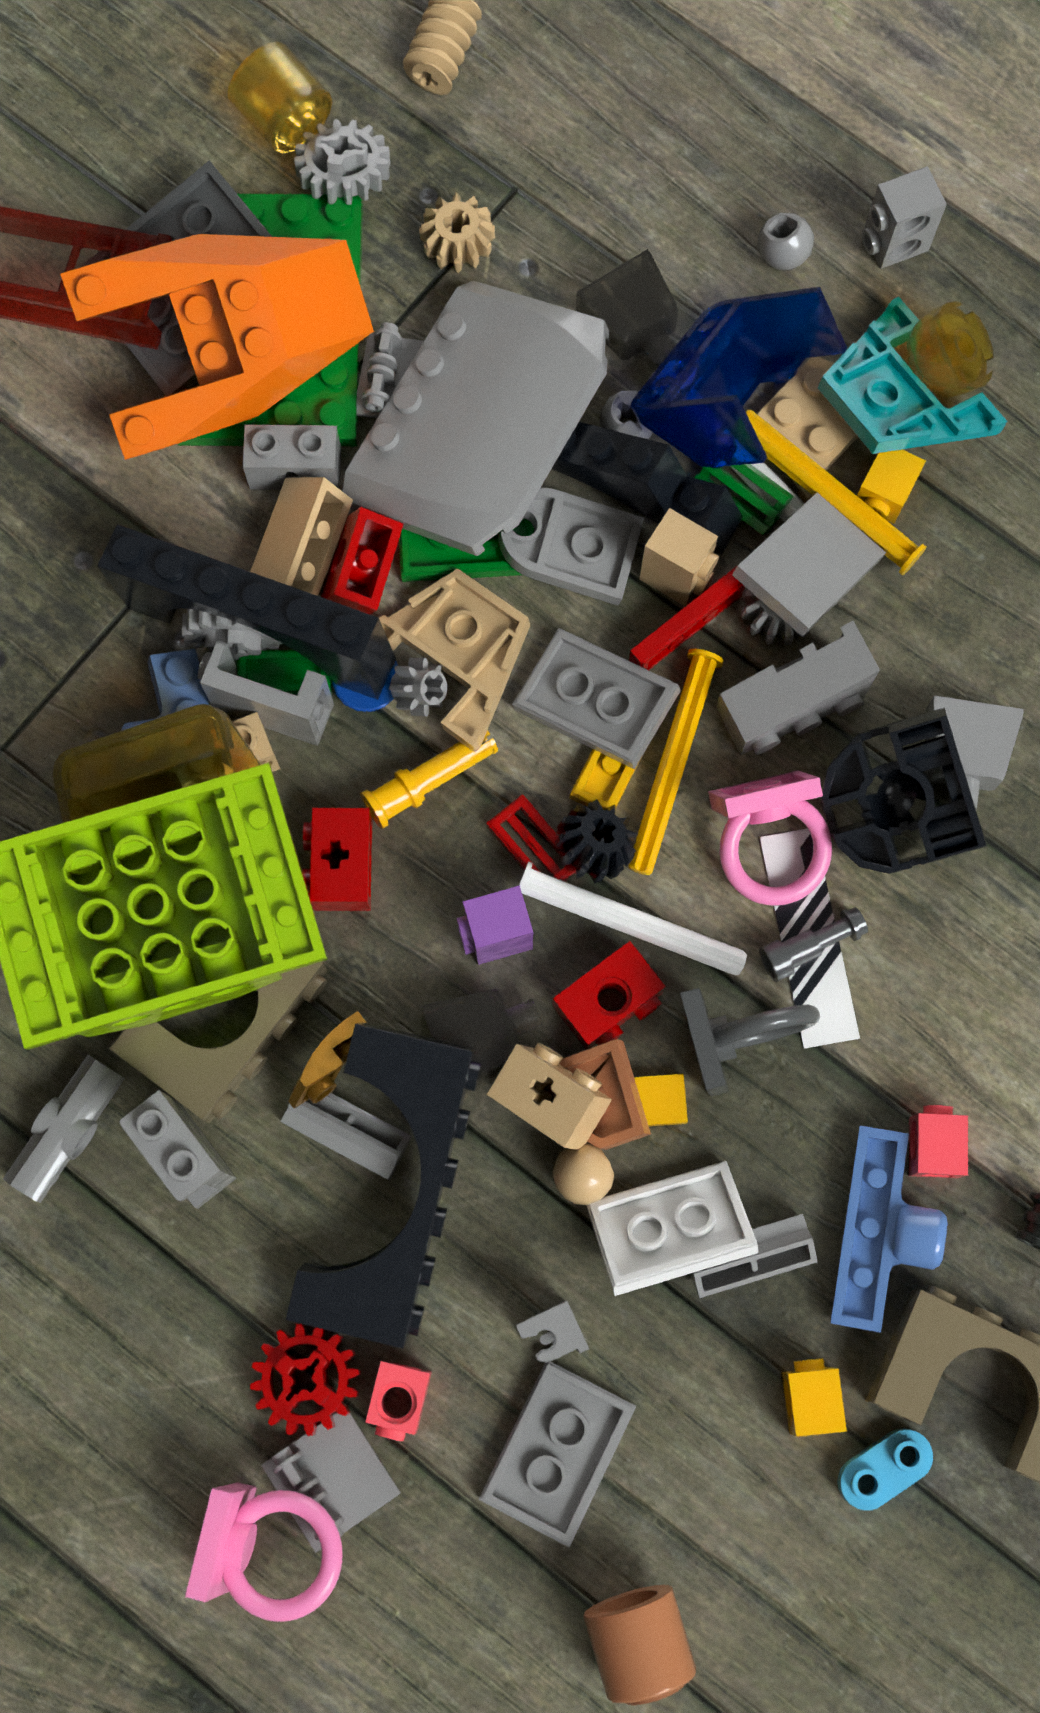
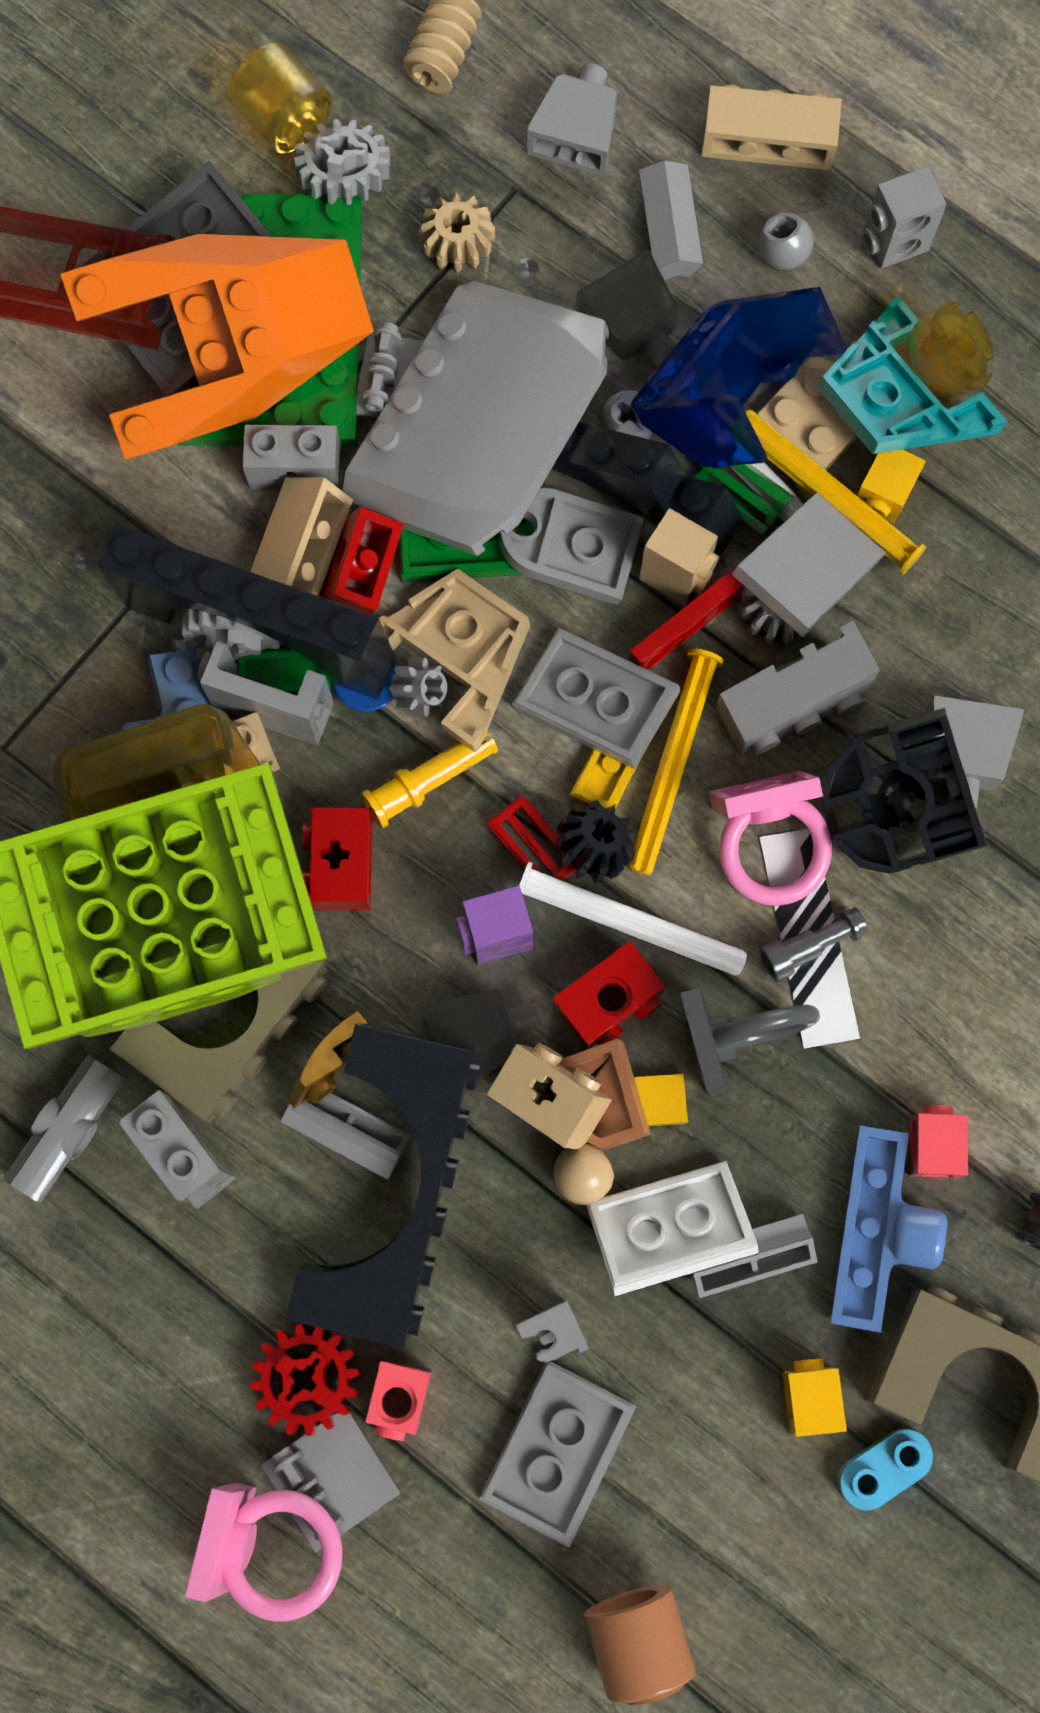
(575, 122): none -> light grey torso
(671, 218): none -> light grey piece
(771, 127): none -> tan brick

